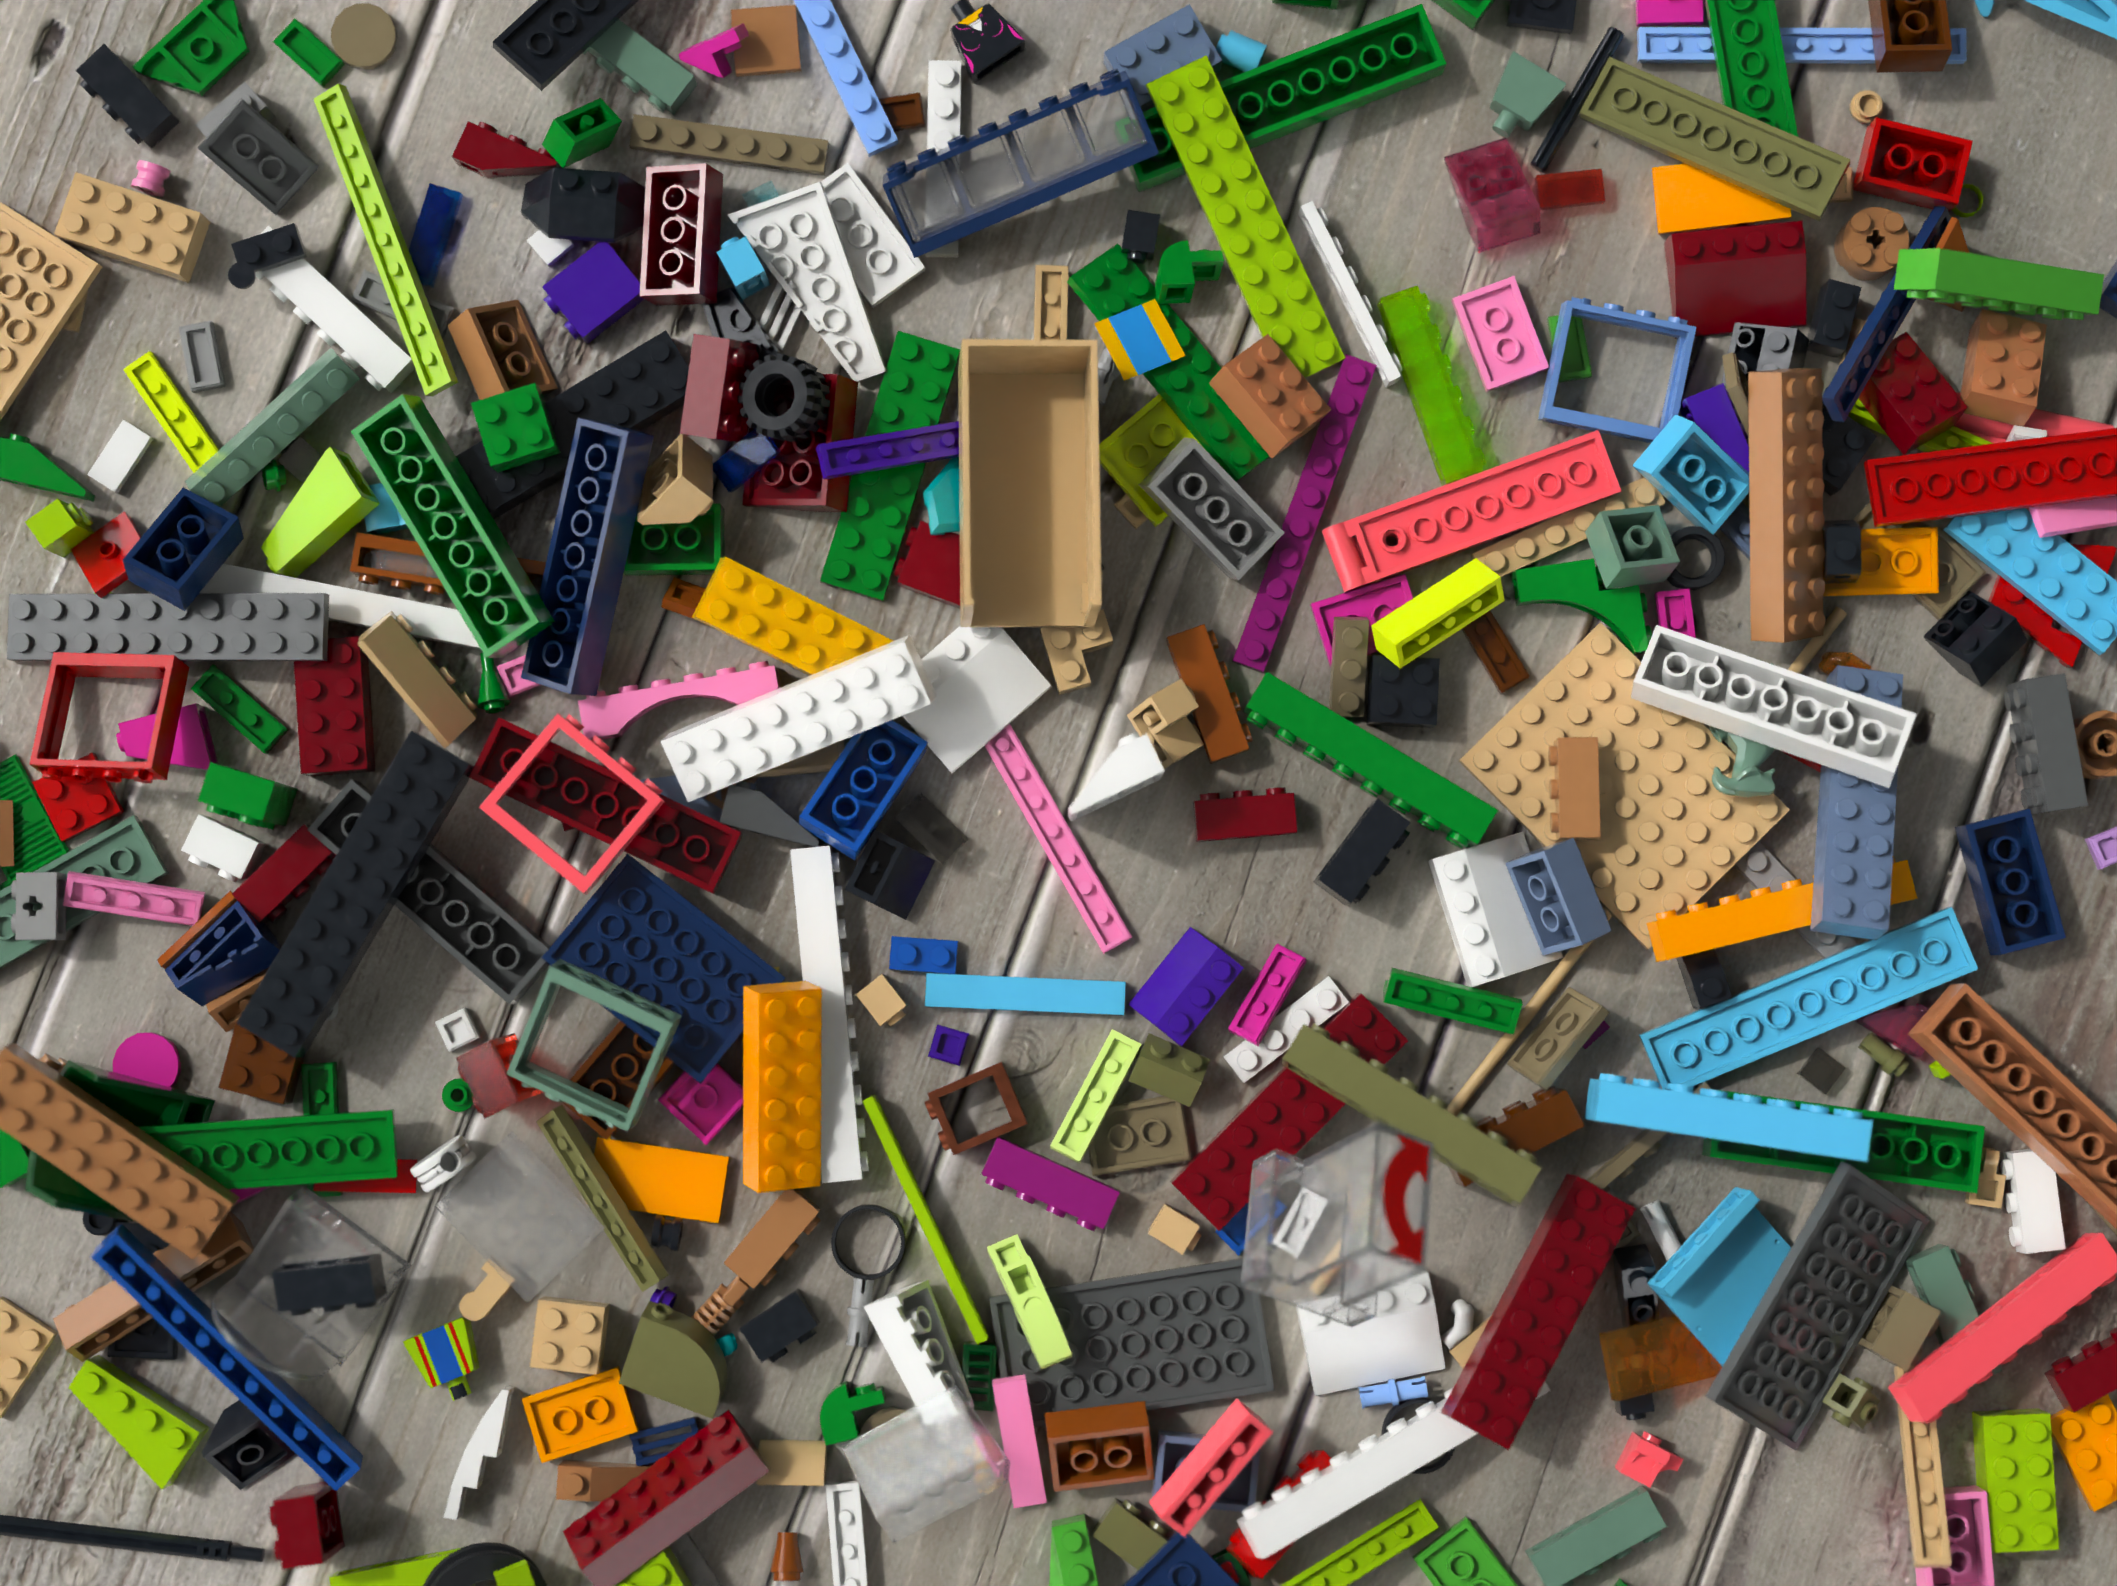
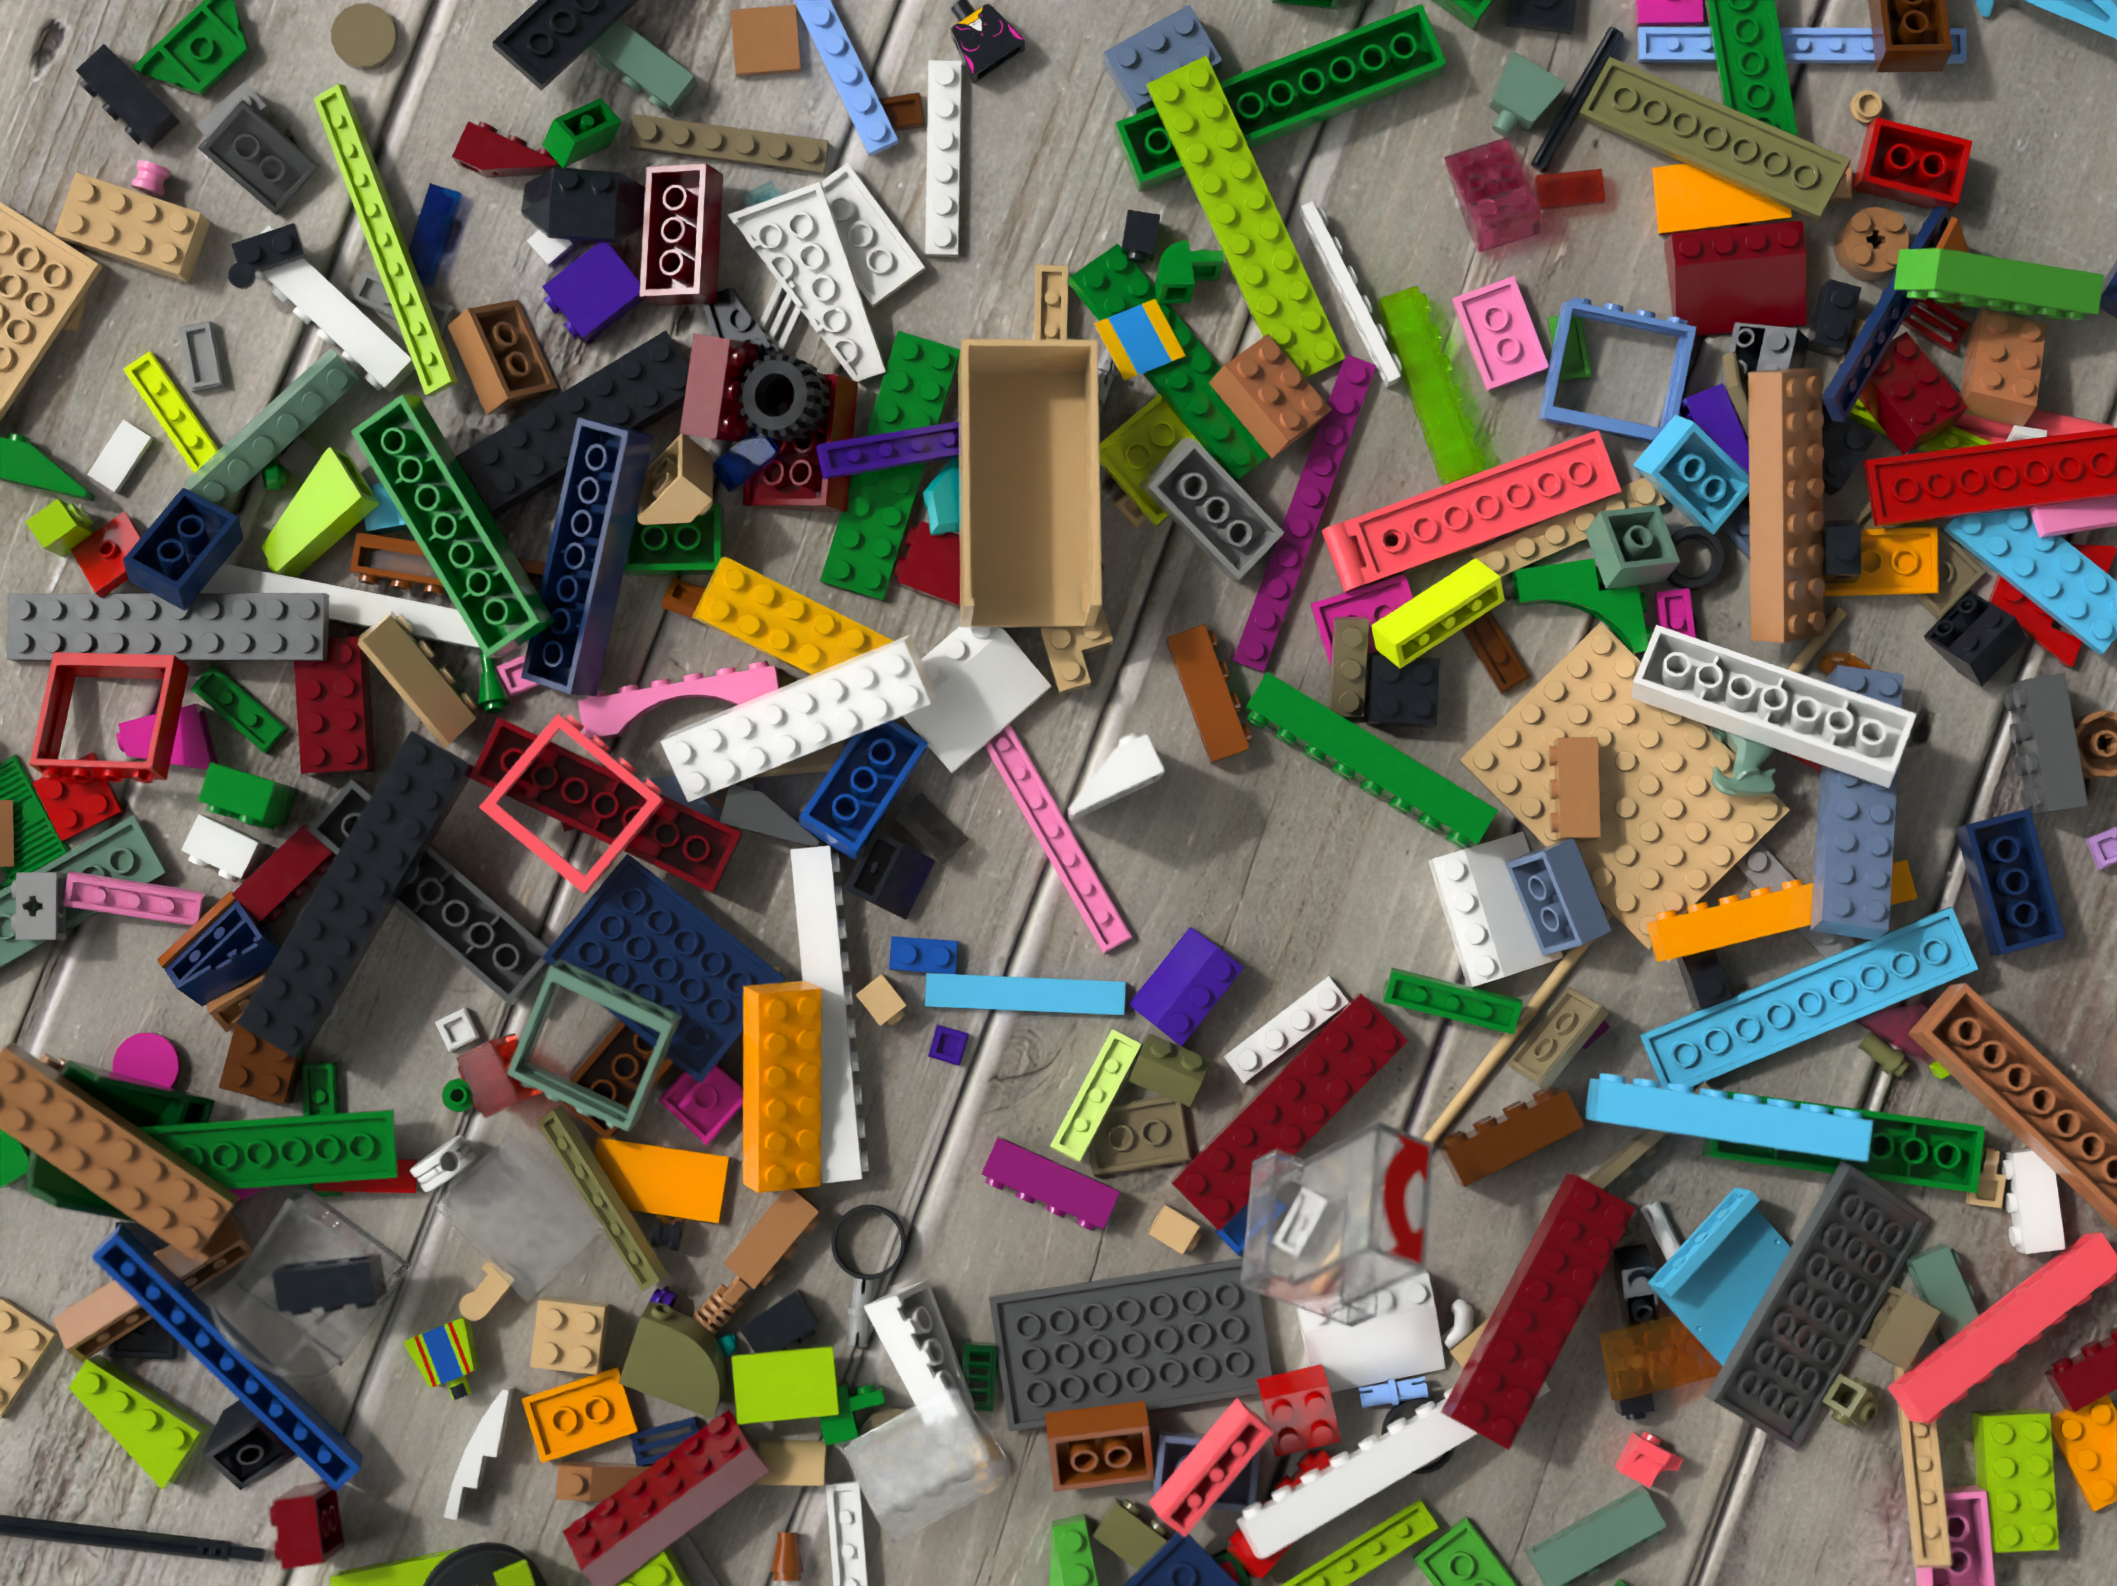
(99, 1224): black tile -> none
(308, 52): green tile -> none
(515, 427): green brick -> none
(711, 53): dark pink slope -> none
(743, 267): medium azure brick -> none
(785, 1385): none -> lime tile
(926, 1219): lime tile -> none
(1007, 1093): copper window -> none
(1019, 163): clear window -> none
(1019, 1440): bright pink tile -> none
(1030, 1301): yellowish green slope -> none
(1166, 722): tan brick -> none
(1240, 51): medium azure brick -> none
(1244, 815): dark red brick -> none
(1267, 995): dark pink tile -> none
(1299, 1410): none -> red brick
(1363, 853): black brick -> none
(1398, 1104): olive brick -> none
(1821, 1071): clear smoke tile -> none
(1931, 336): none -> dark red tile
(1980, 197): lime axle -> none

